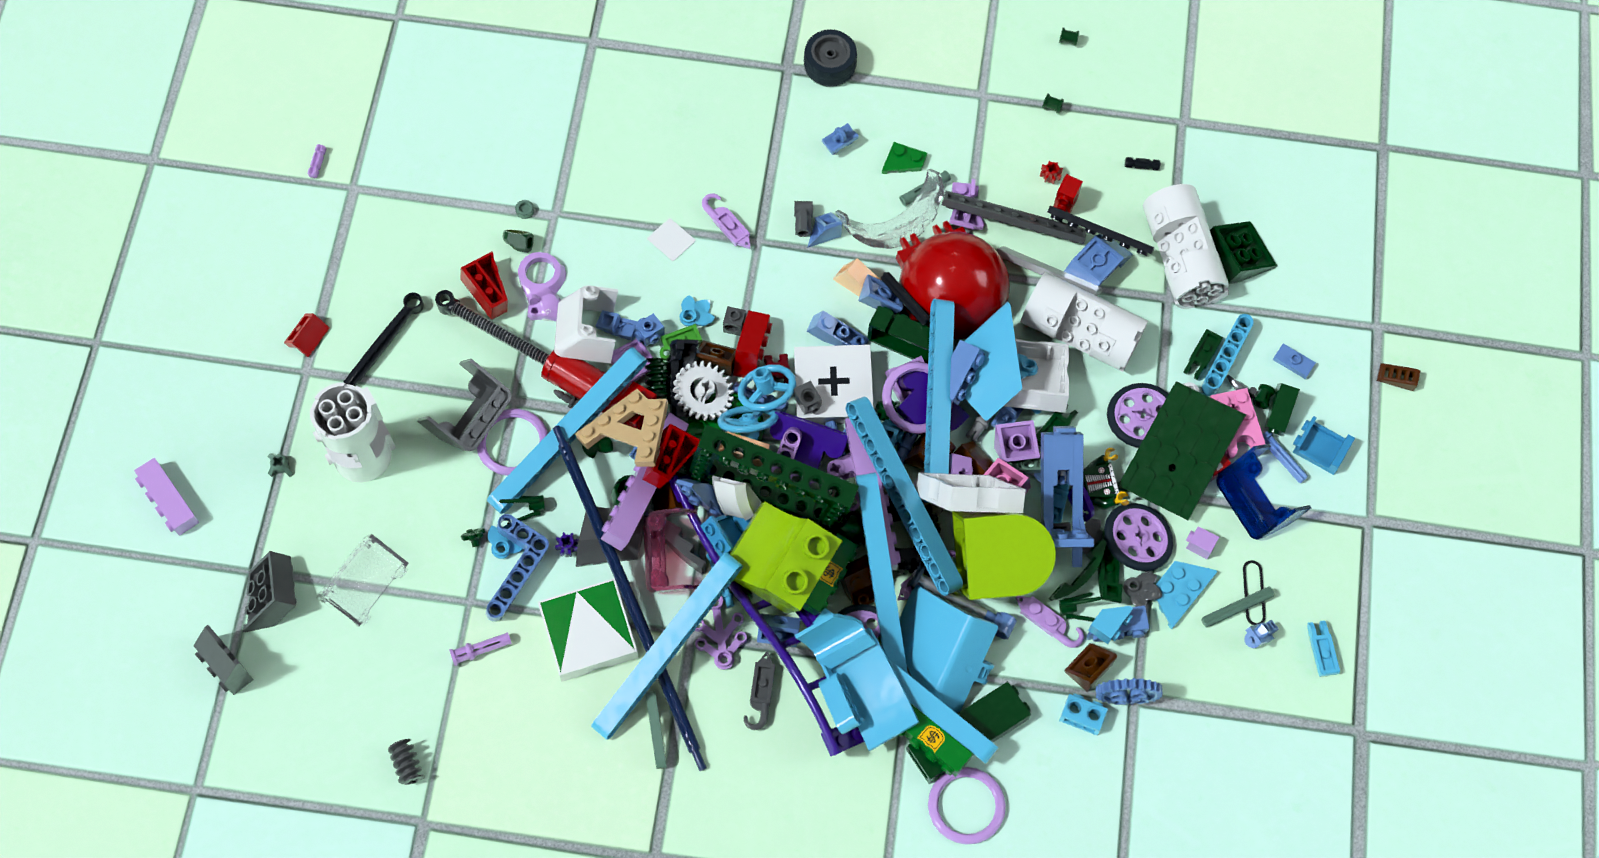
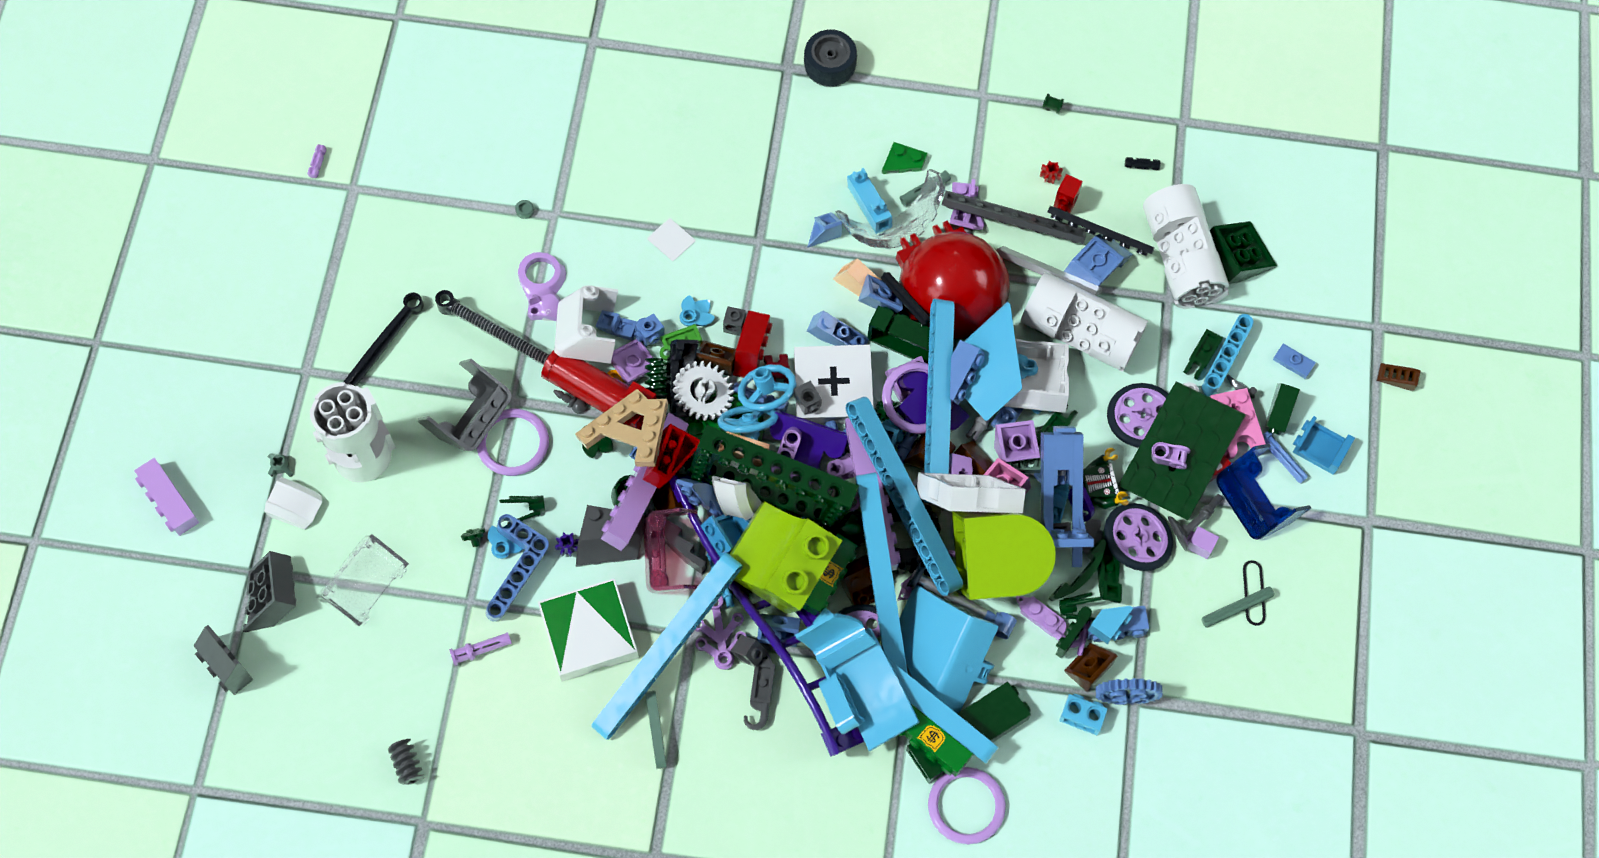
(293, 503): none -> white slope
(307, 334): red panel -> none
(485, 285): red wedge -> none
(519, 240): rock -> none
(578, 417): medium azure beam -> none
(628, 595): dark blue axle -> none
(727, 222): lavender plate -> none
(748, 650): none -> dark grey brick
(803, 212): dark grey piece -> none
(840, 138): medium blue hips -> none
(869, 201): none -> medium azure brick
(1069, 36): dark green bush -> none
(1073, 631): none -> dark green hinge
(1083, 639): none -> lavender piece
(1145, 589): dark grey plate -> none
(1171, 456): none -> lavender piece
(1180, 588): medium azure wing -> none
(1184, 530): none -> dark grey dish
(1260, 634): medium blue hips -> none
(1263, 396): dark green bush -> none
(1323, 650): medium azure hinge -> none

